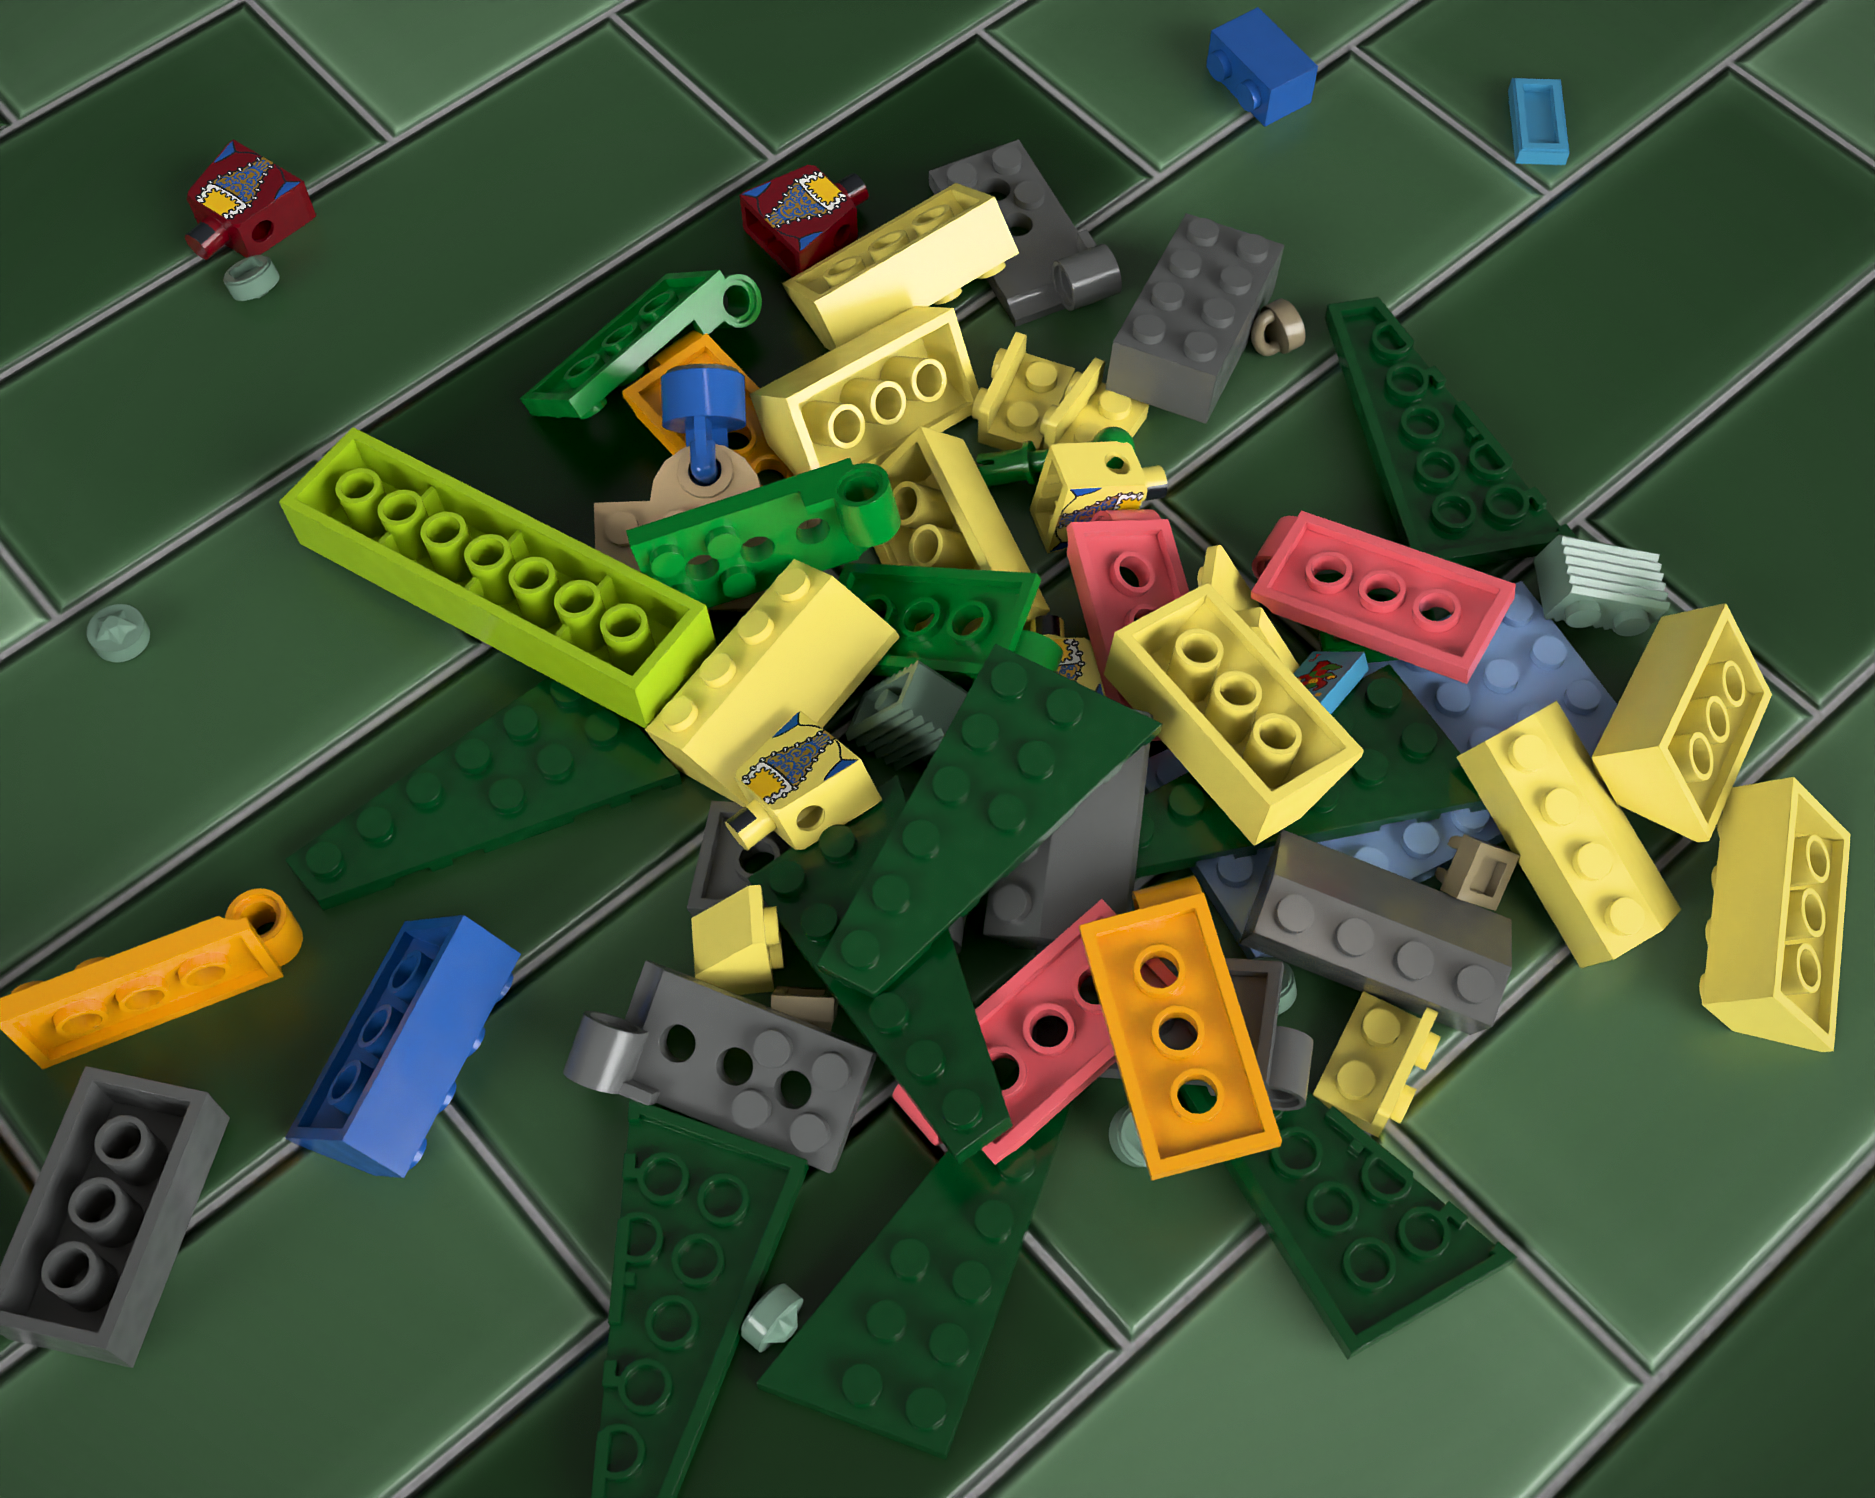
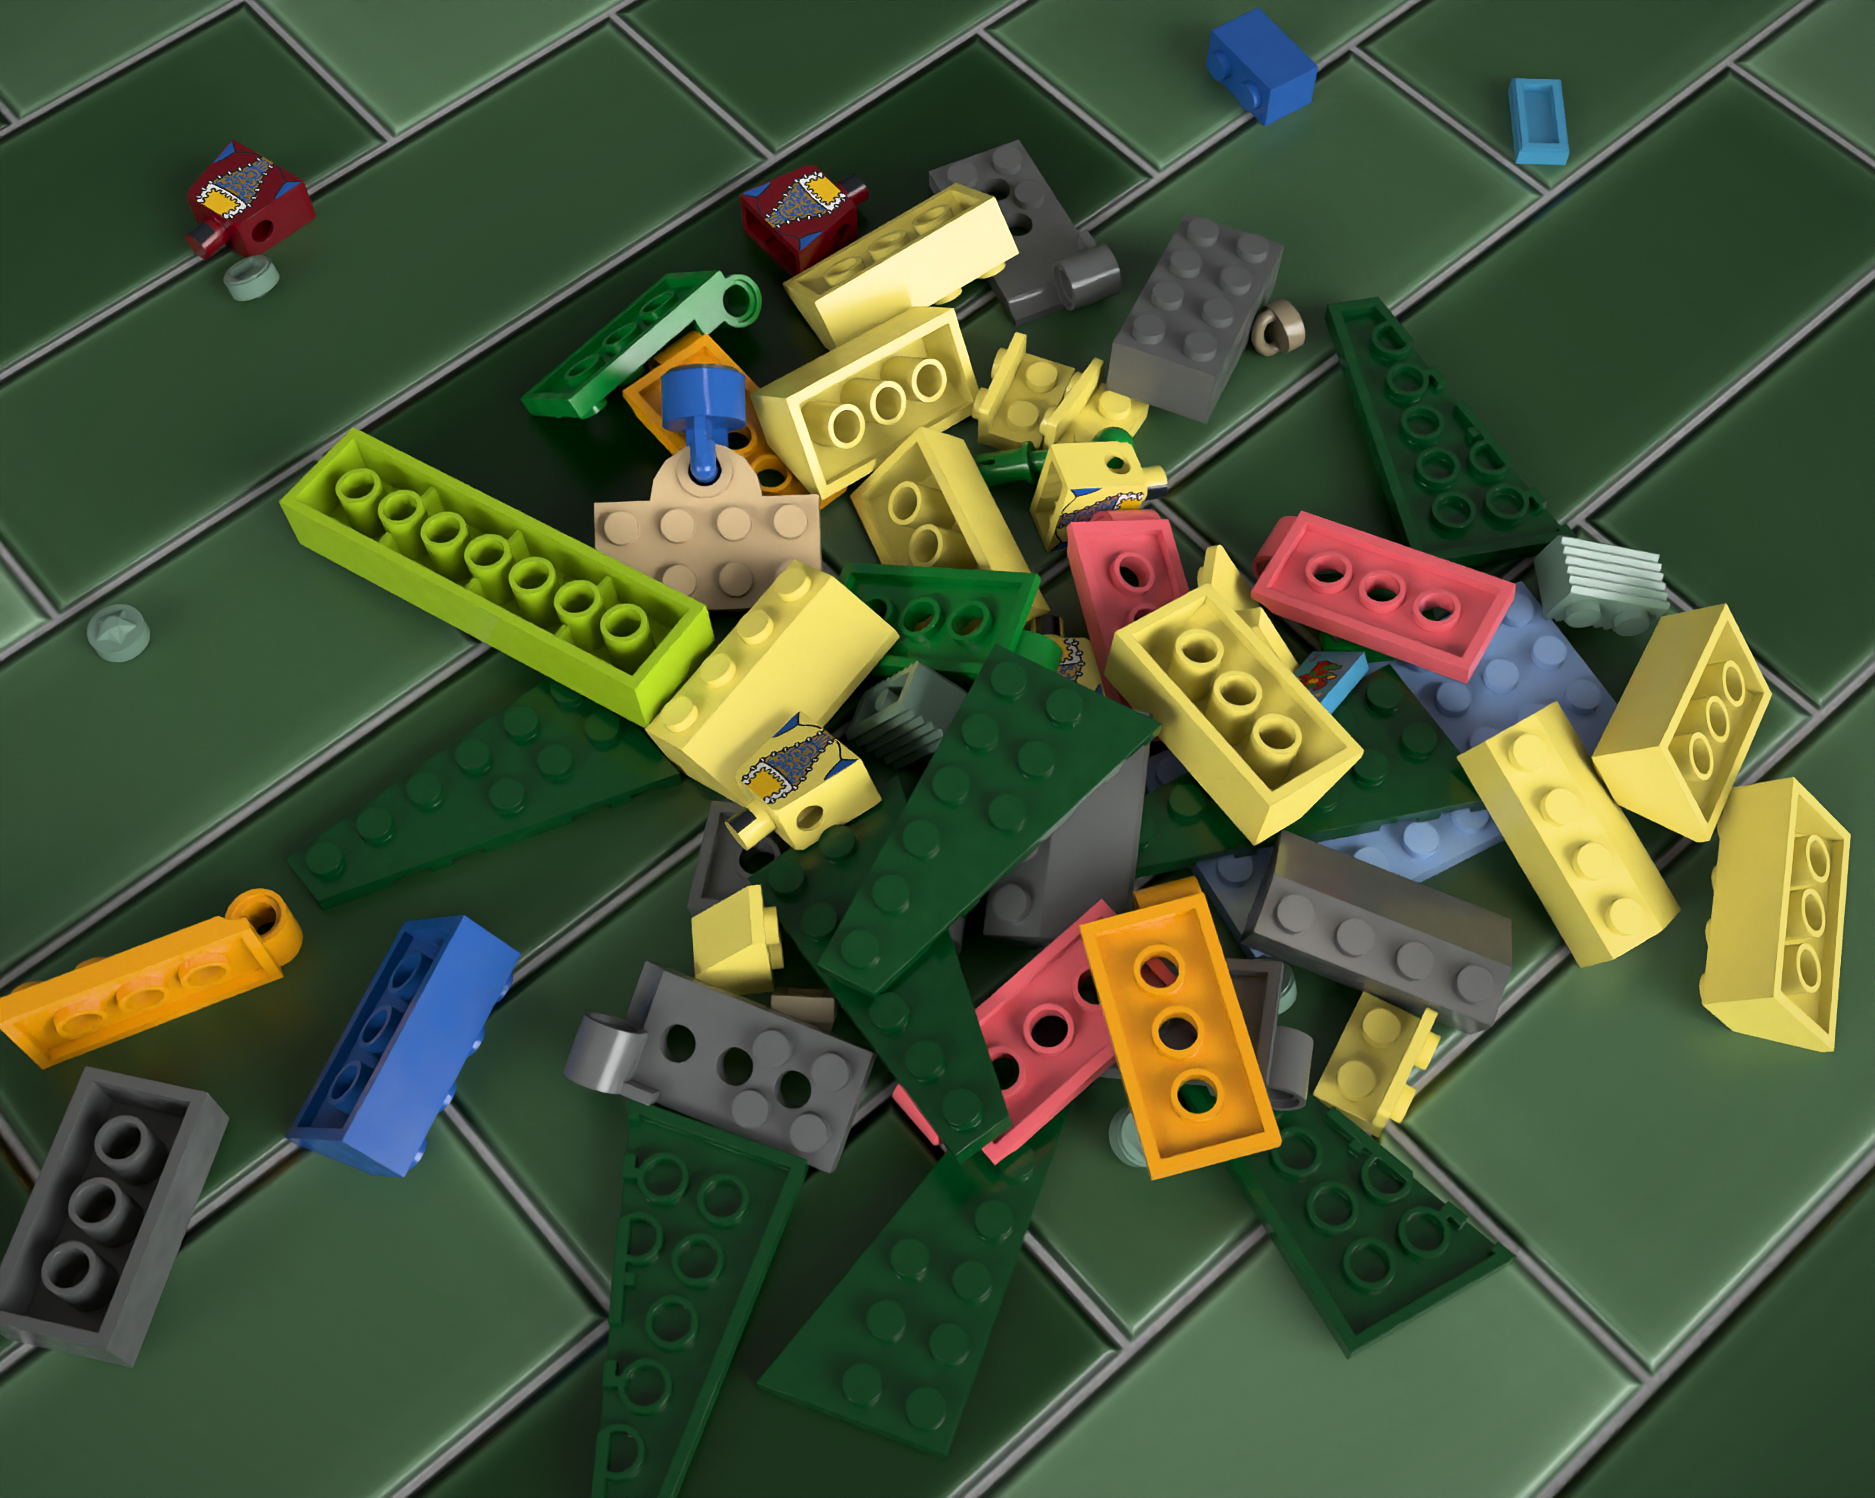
(772, 1318): sand green tile -> none
(849, 498): green hinge -> none
(1477, 871): dark tan tile -> none

